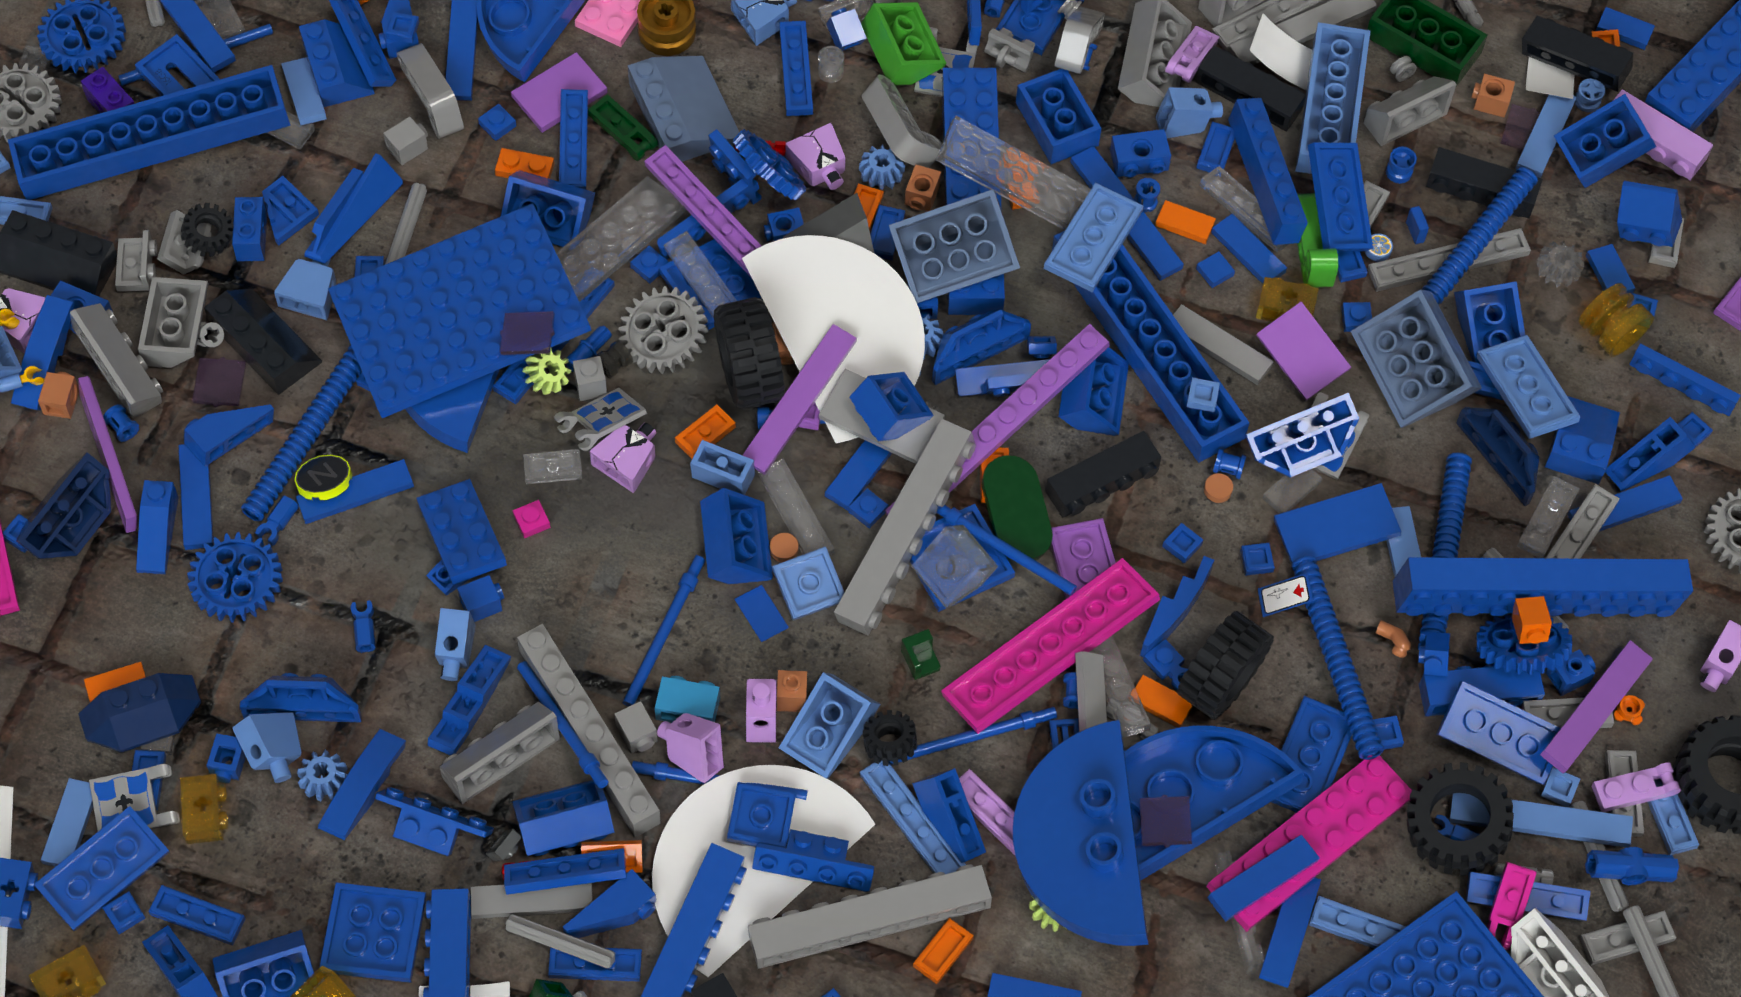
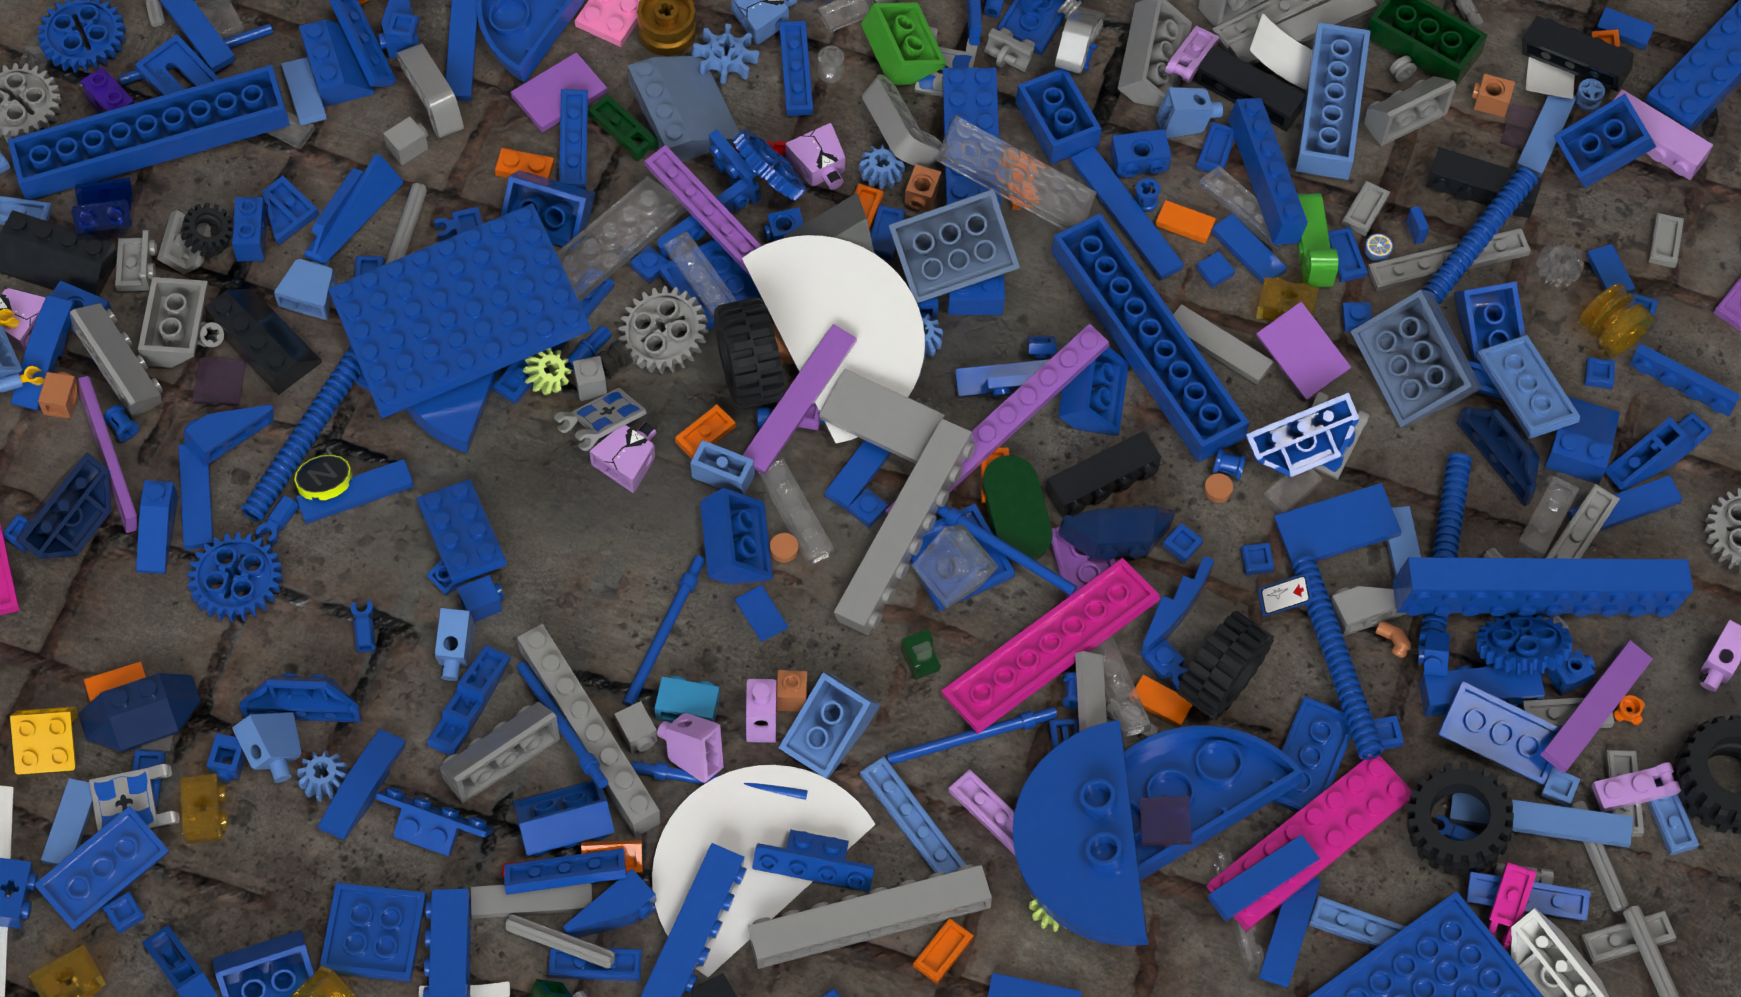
(43, 740): none -> yellow bracket
(103, 205): none -> clear blue panel
(197, 915): blue tile -> none
(461, 222): none -> blue plate
(497, 122): blue plate -> none
(504, 846): dark grey plate -> none
(527, 333): clear purple piece -> none
(531, 519): dark pink plate -> none
(552, 466): clear plate -> none
(716, 48): none -> medium blue gear
(761, 815): blue plate -> none
(809, 583): medium blue tile -> none
(846, 29): brick -> none
(887, 725): black tyre -> none
(890, 405): blue slope -> none
(949, 812): blue slope -> none
(978, 341): blue wedge -> none
(1093, 237): medium blue tile -> none
(1117, 531): none -> dark blue wedge
(1203, 394): medium blue plate -> none
(1340, 196): blue plate -> none
(1363, 607): none -> light grey slope
(1401, 165): blue wheel -> none
(1531, 620): orange brick -> none
(1599, 373): none -> blue tile
(1631, 866): blue piece -> none
(1649, 214): blue slope -> none

